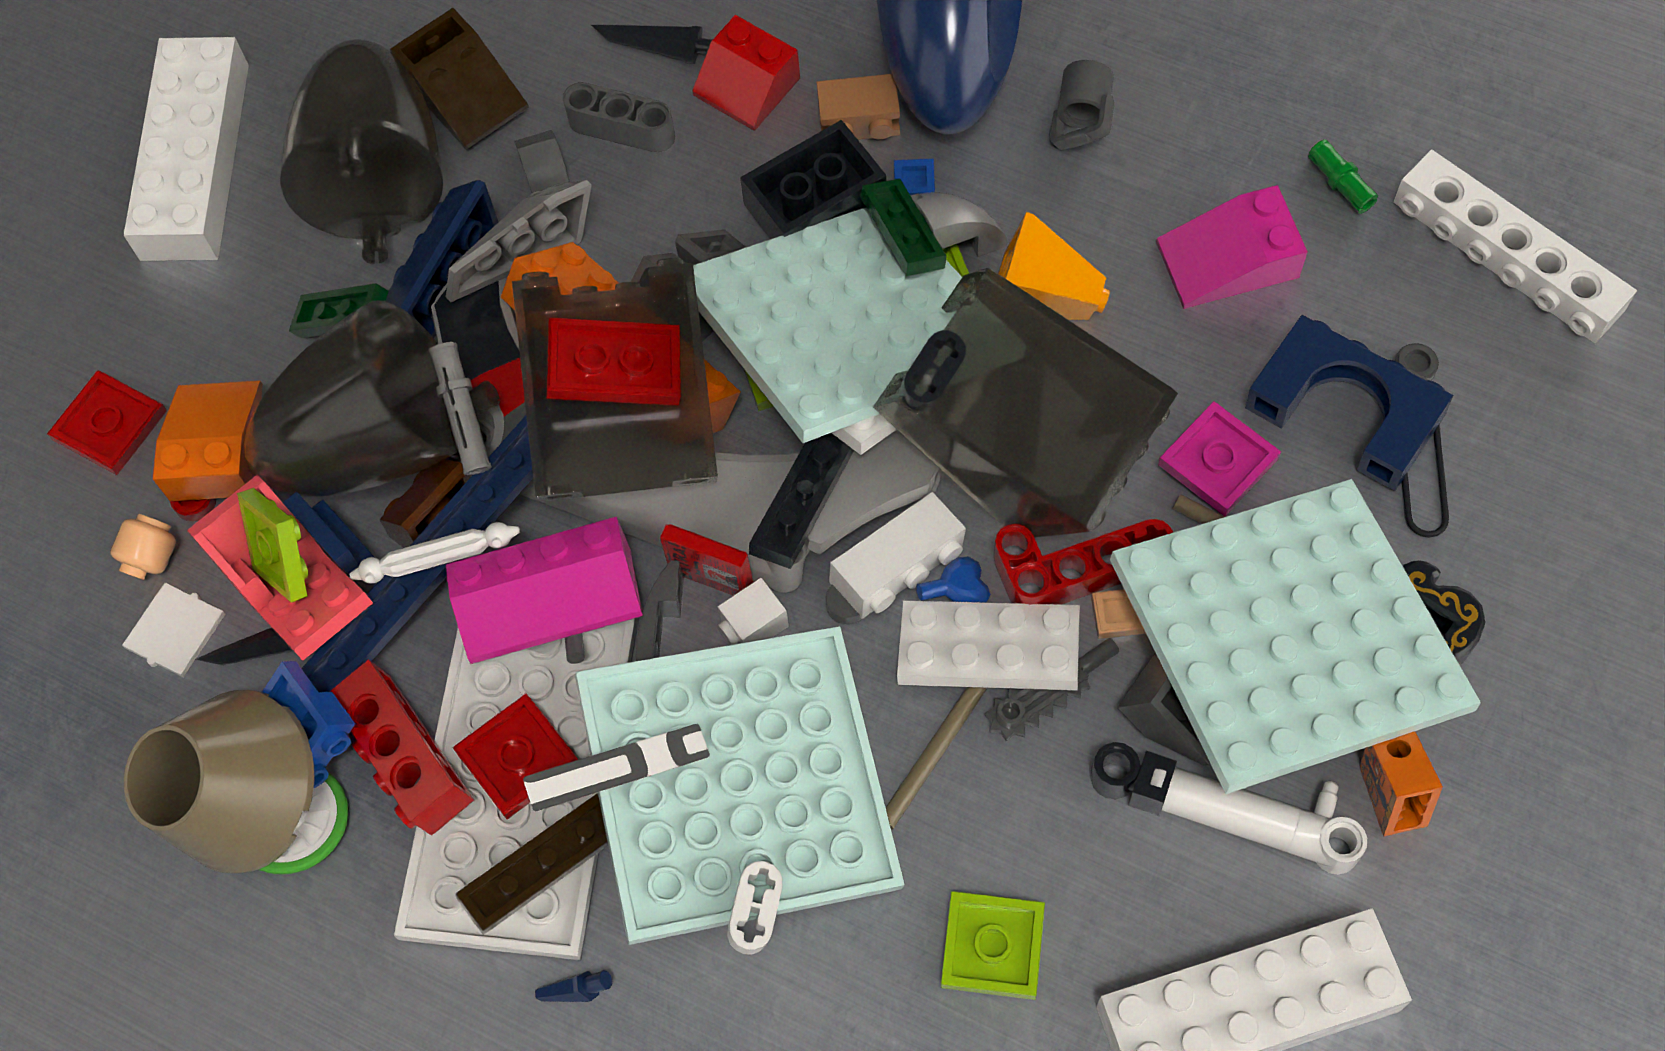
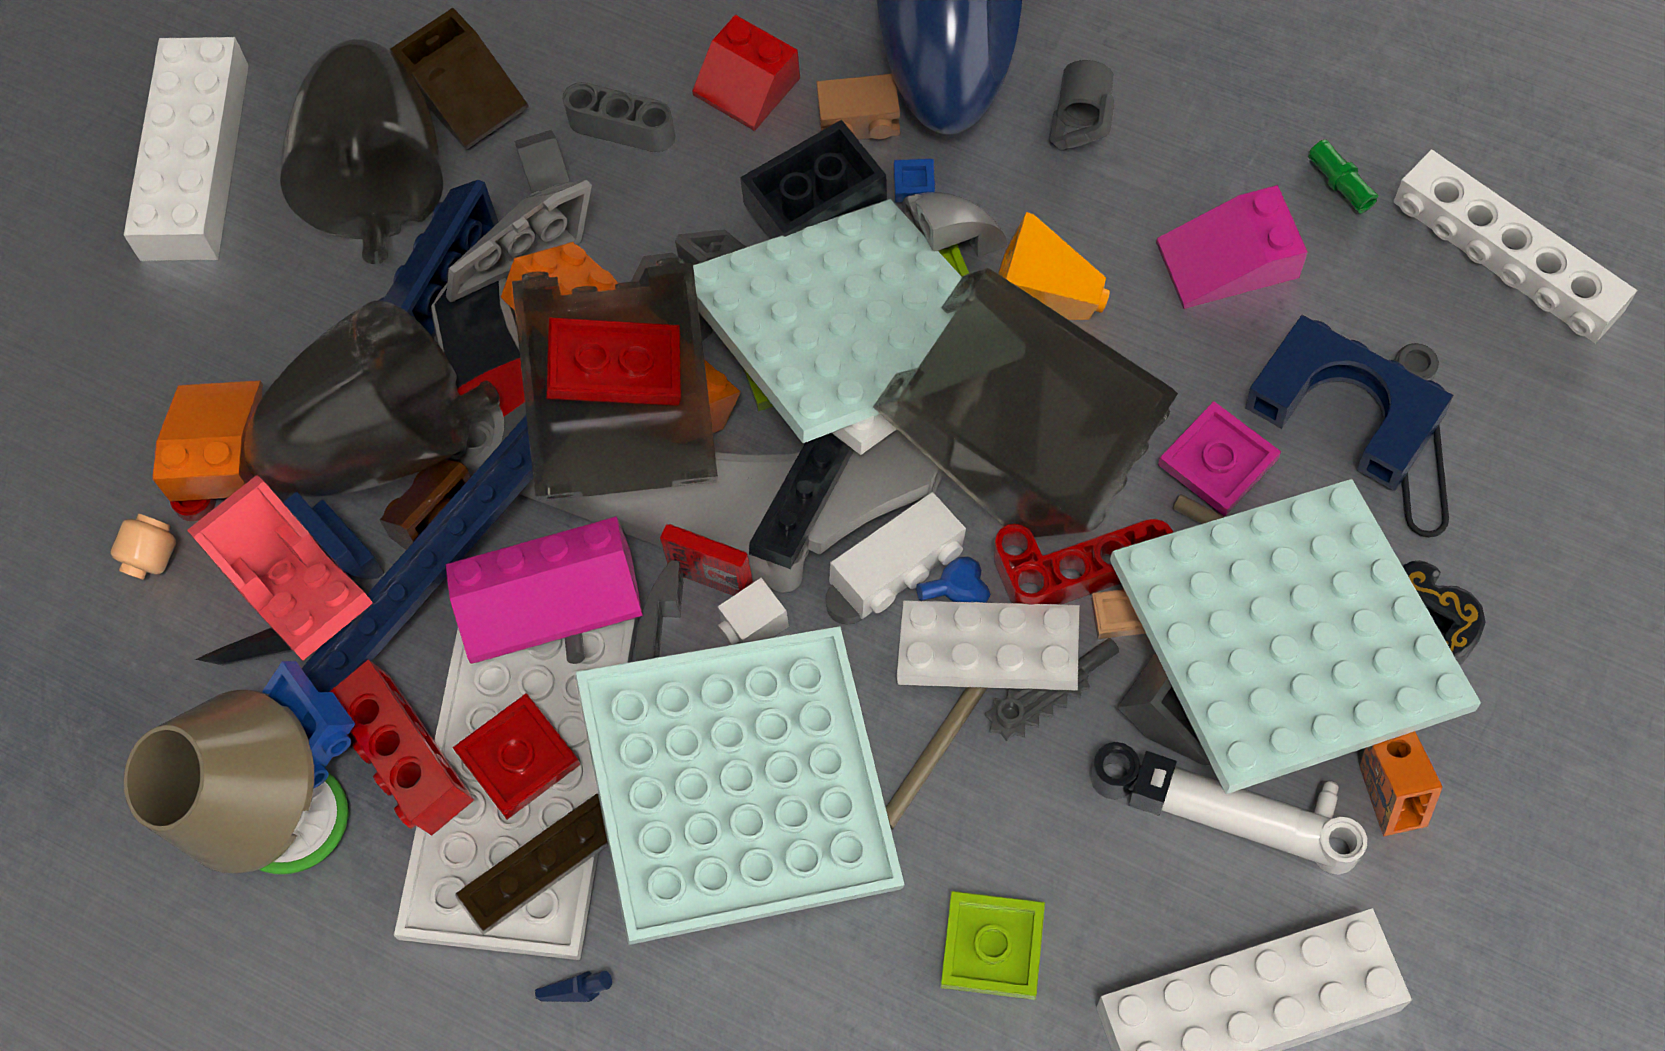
(107, 422): red tile -> none
(174, 629): white piece -> none
(273, 544): lime plate -> none
(324, 309): dark green plate -> none
(434, 552): white wheel -> none
(455, 391): light grey pin -> none
(615, 767): sticker -> none
(669, 41): black bar -> none
(765, 910): white beam -> none
(903, 227): dark green plate -> none
(924, 365): black beam -> none

